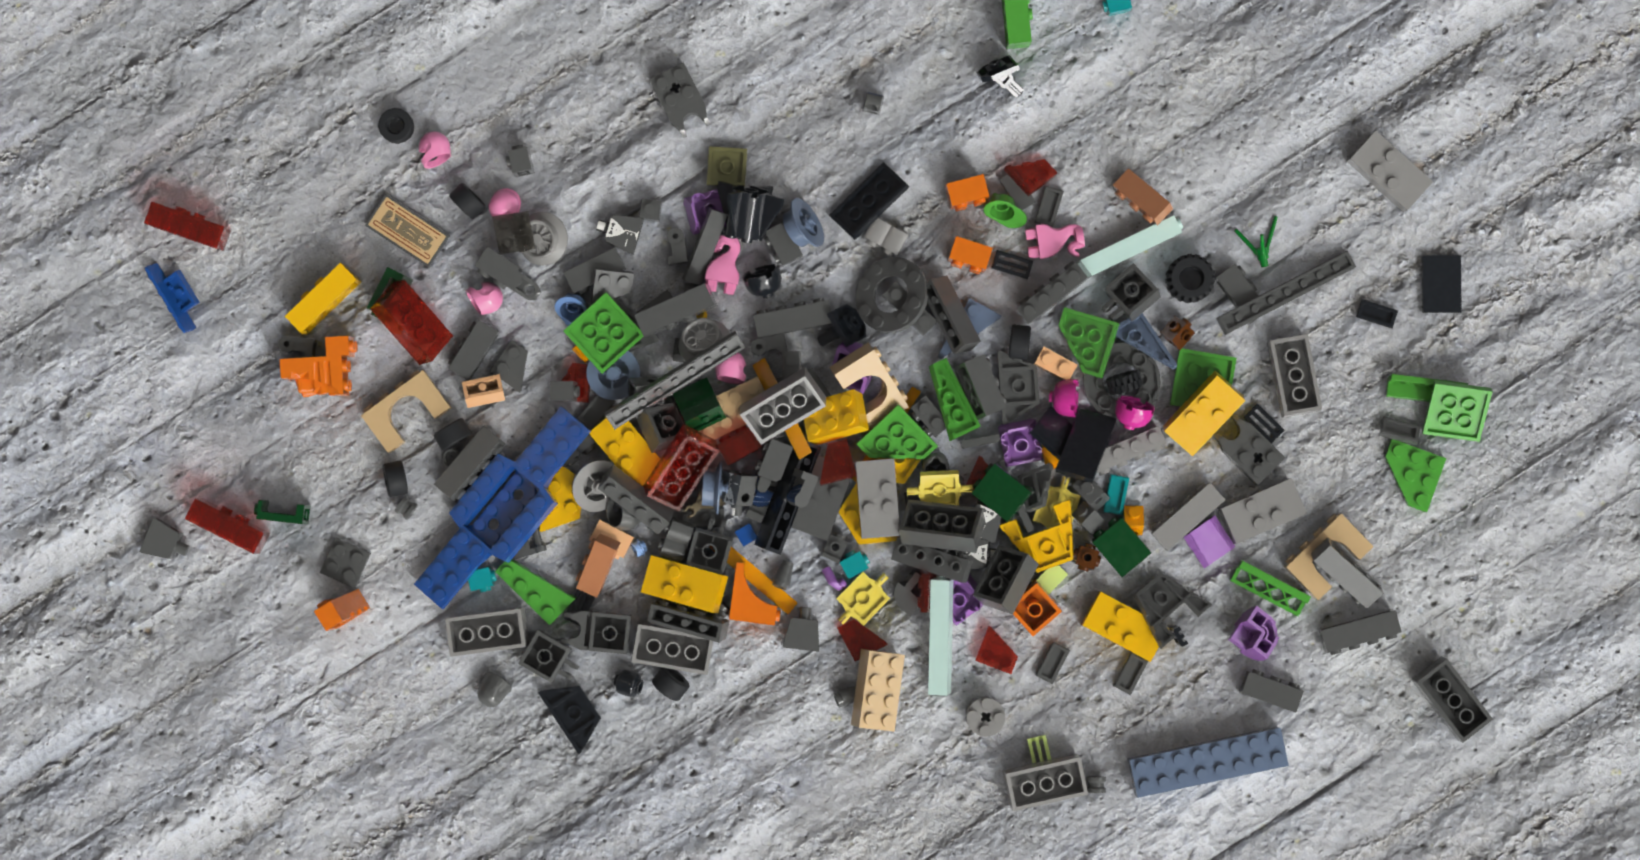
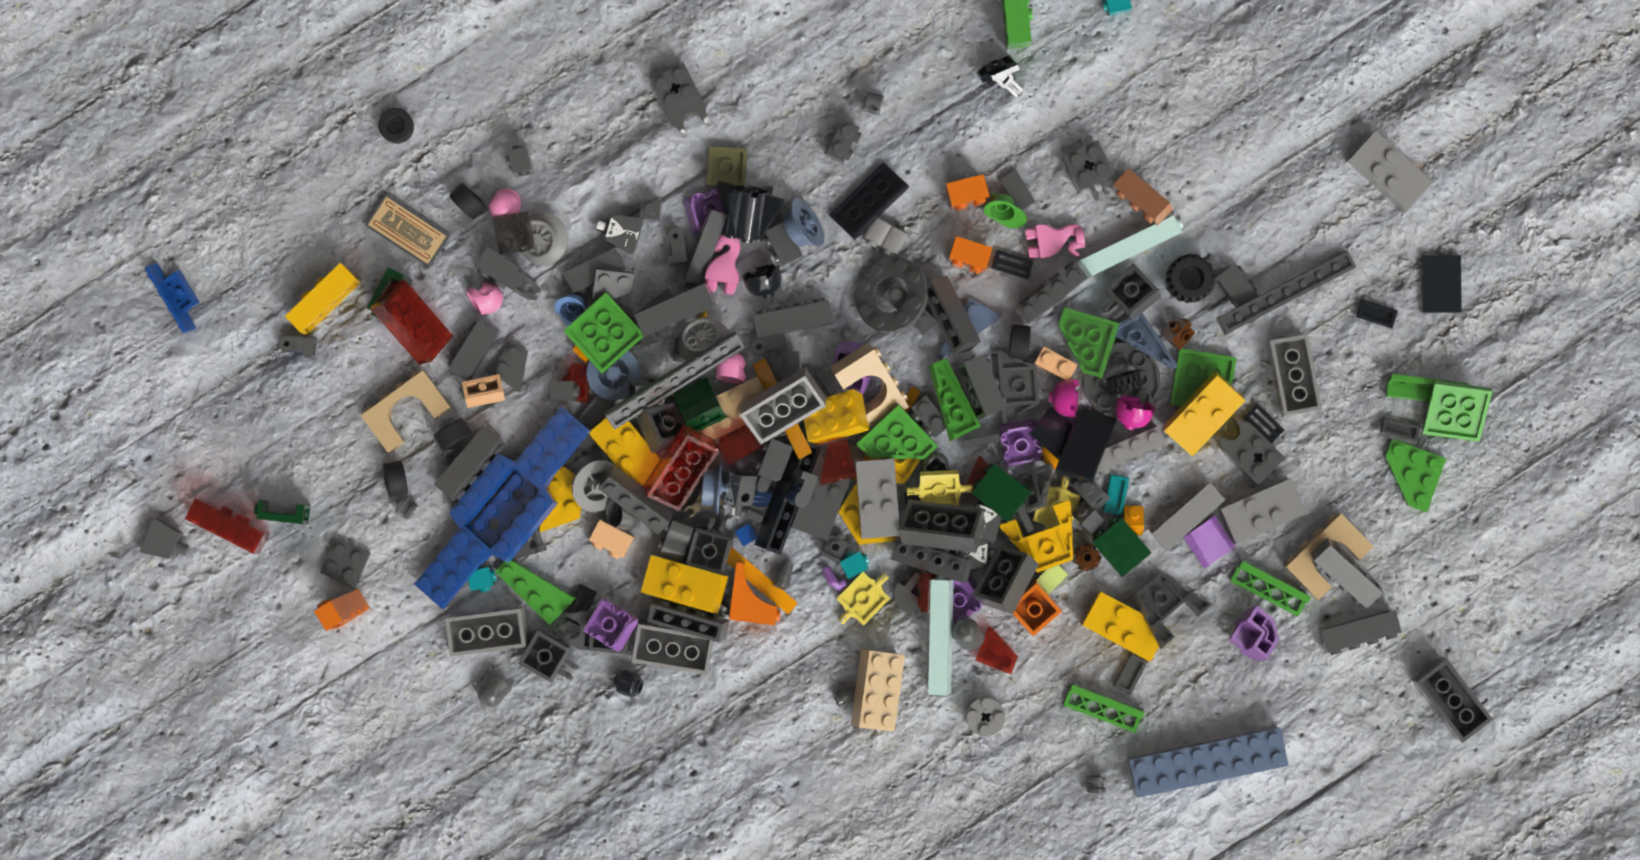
(191, 227): clear red brick -> none
(324, 373): orange brick -> none
(434, 145): bright pink helmet -> none
(573, 713): black wing -> none
(597, 565): nougat brick -> none
(611, 625): none -> medium lavender slope
(639, 548): light blue plate -> none
(670, 683): black tyre -> none
(802, 632): dark grey torso -> none
(842, 142): none -> dark grey brick
(846, 325): black piece -> none
(859, 637): clear red wing -> none
(968, 634): none -> dark grey hair
(1031, 175): clear red wing -> none
(1036, 739): yellowish green tile -> none
(1045, 782): light grey brick -> none
(1049, 206): dark grey tile -> none
(1052, 662): dark grey tile -> none
(1084, 178): none -> dark grey hinge
(1110, 703): none -> bright green fence
(1178, 636): black tile -> none
(1263, 250): green plant -> none
(1271, 690): dark grey brick -> none

